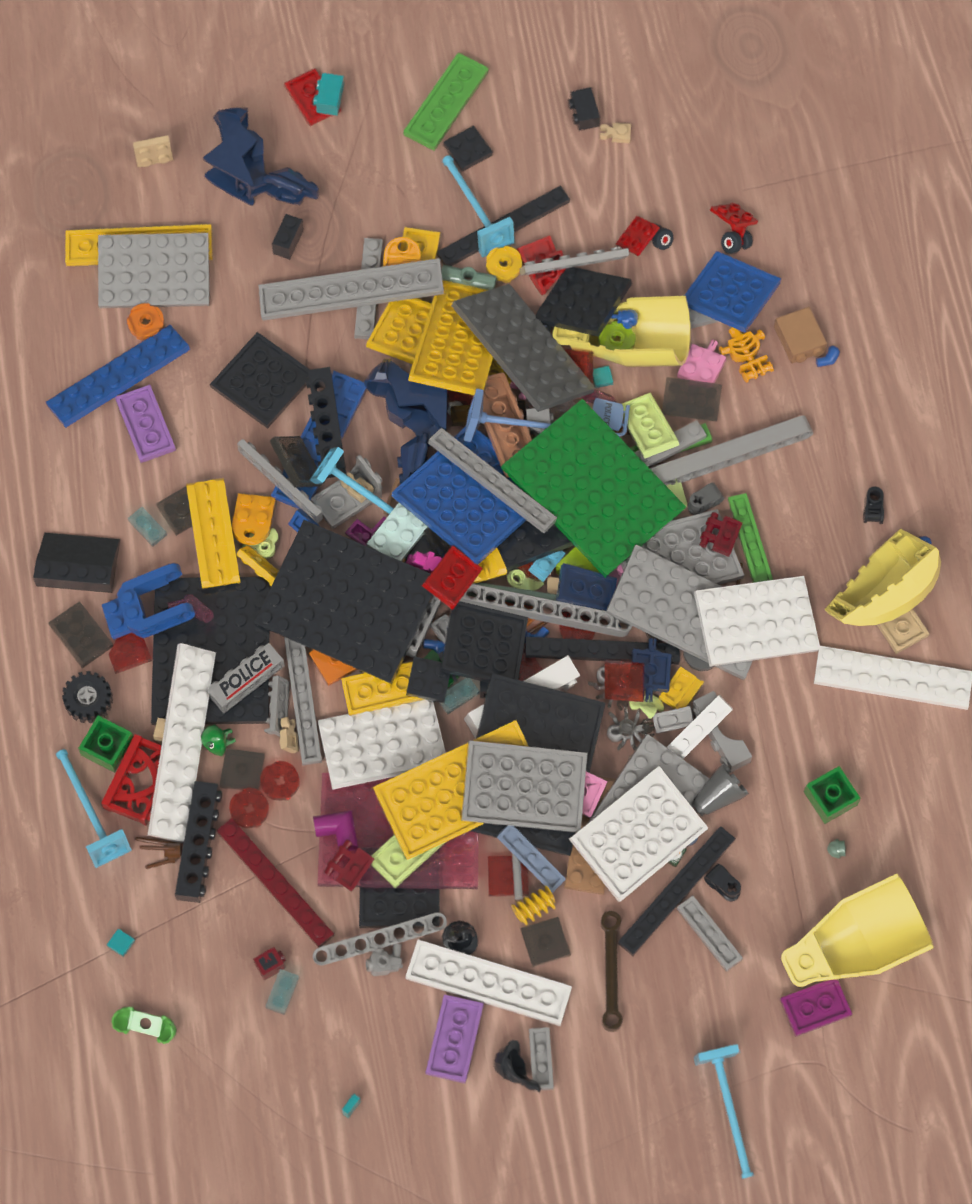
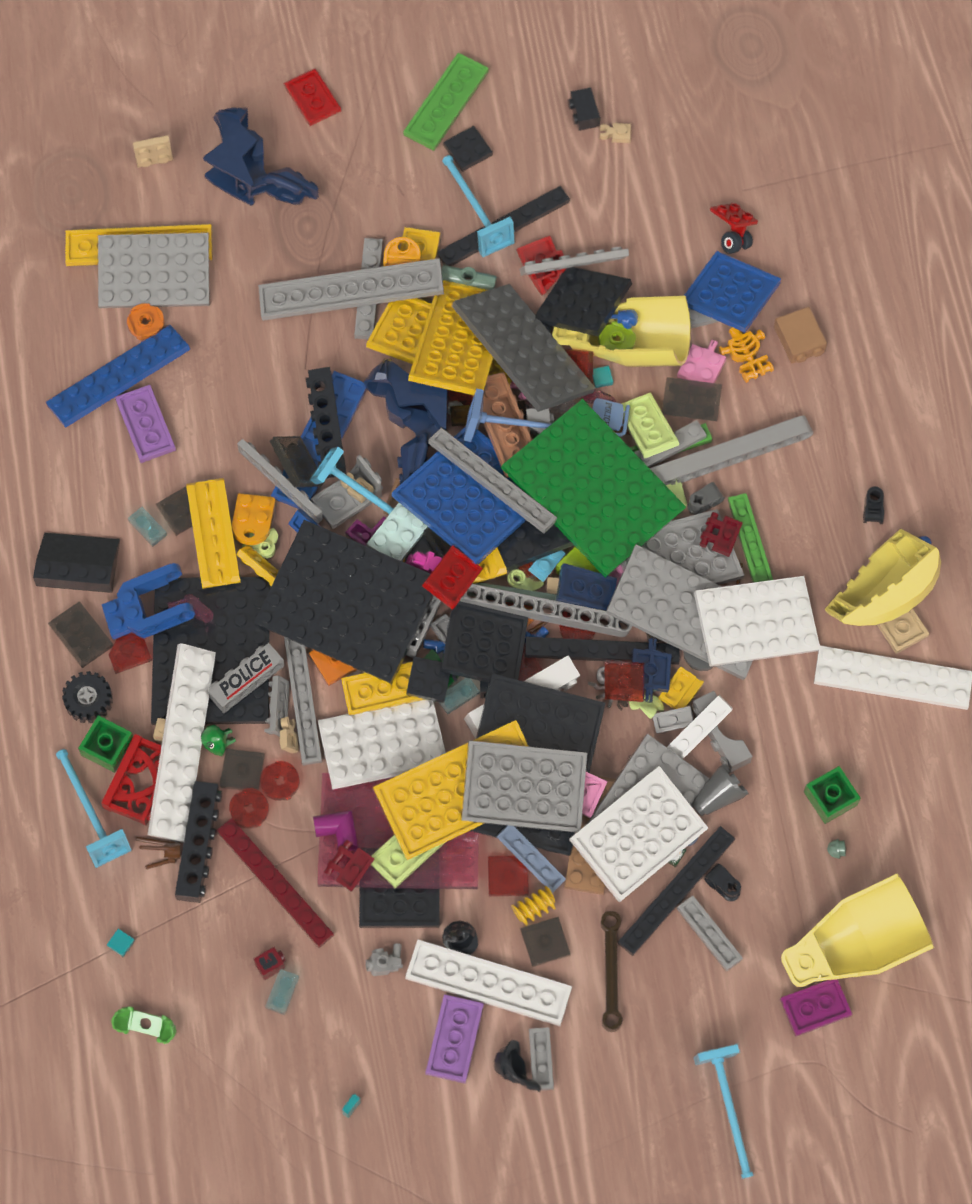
(261, 380): black plate -> none
(287, 236): black brick -> none
(329, 94): teal brick -> none
(369, 938): light grey beam -> none
(504, 254): yellow plate -> none
(517, 878): light grey bar -> none
(626, 729): animal -> none
(641, 232): red plate -> none
(830, 358): blue arm -> none

